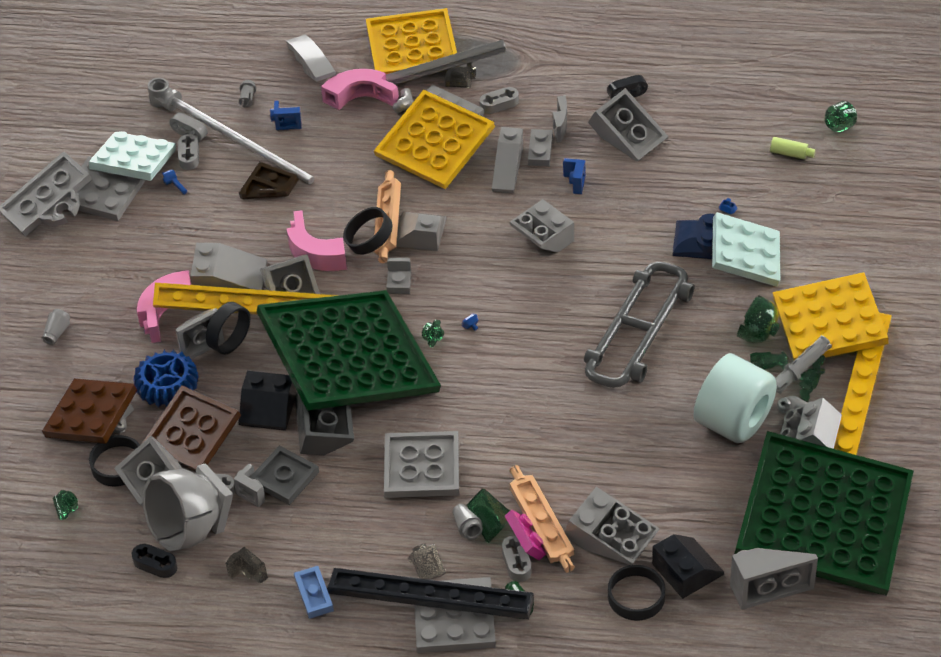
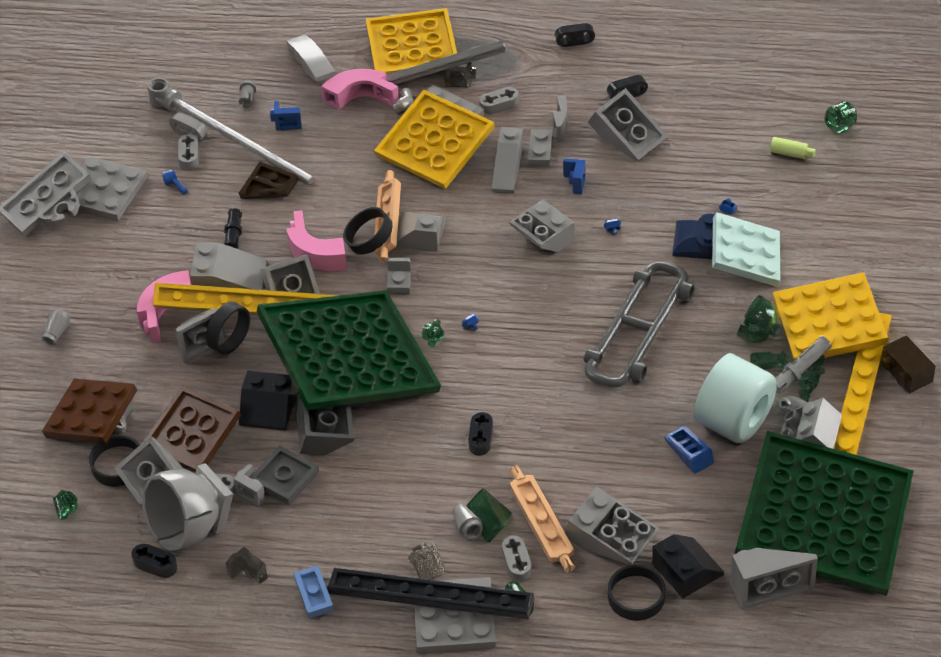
(132, 156): light aqua plate -> none
(164, 372): blue gear -> none
(233, 228): none -> black pin
(421, 464): light grey plate -> none
(484, 434): none -> black beam
(528, 539): dark pink plate -> none
(574, 34): none -> black beam
(612, 225): none -> blue rock
(690, 450): none -> blue slope
(907, 364): none -> dark brown brick

